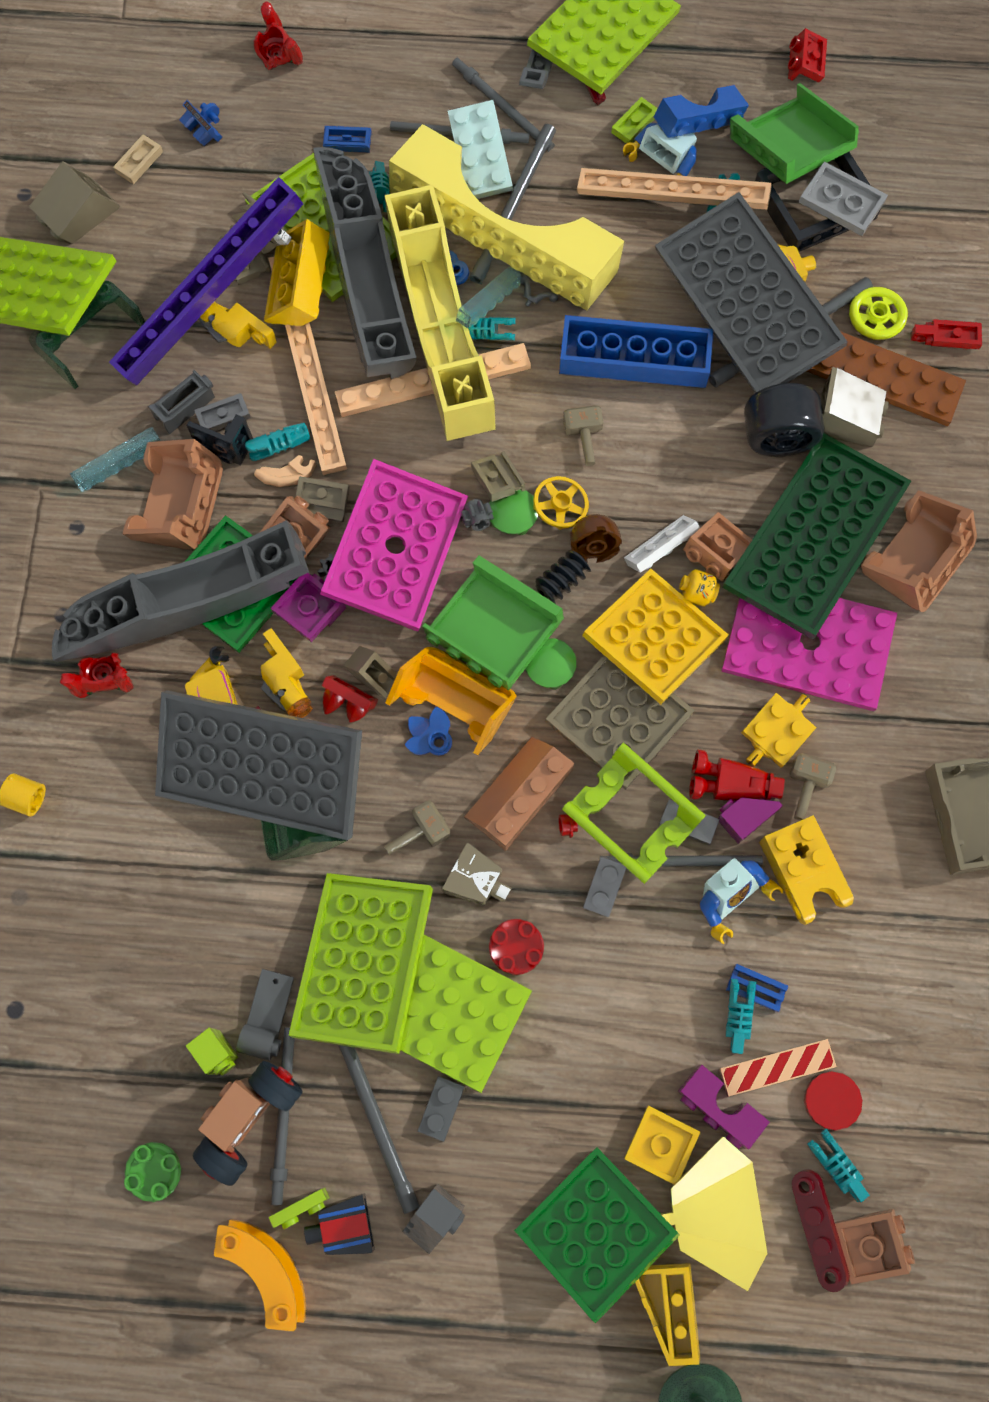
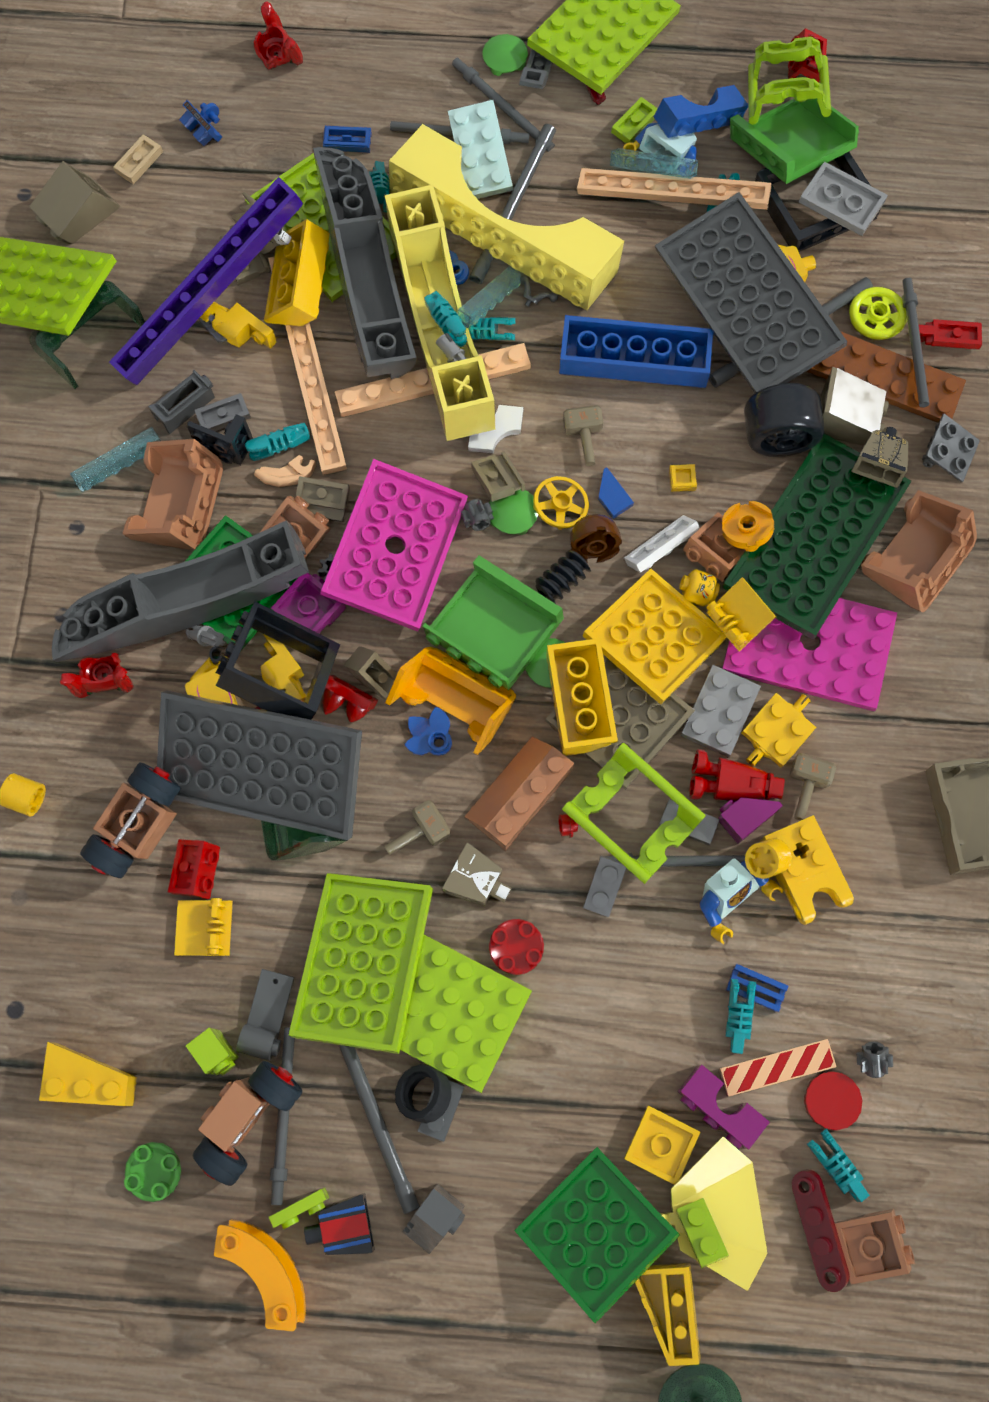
(80, 1079): none -> yellow wedge
(132, 821): none -> brick
(194, 868): none -> red bracket
(203, 927): none -> yellow hinge
(205, 636): none -> light grey axle
(292, 635): none -> black window
(405, 1089): none -> black tyre
(446, 318): none -> teal hinge
(450, 348): none -> light grey axle
(505, 54): none -> bright green dish
(507, 422): none -> white tile
(581, 696): none -> yellow slope
(613, 496): none -> blue tile
(654, 163): none -> clear light blue piece
(682, 478): none -> yellow tile
(702, 1233): none -> lime plate
(721, 711): none -> light grey plate
(740, 614): none -> yellow hinge
(751, 537): none -> light orange plate
(768, 858): none -> yellow piece
(799, 88): none -> lime piece
(874, 1059): none -> dark grey gear
(883, 457): none -> dark tan torso
(910, 303): none -> dark grey bar
(951, 448): none -> dark grey hinge

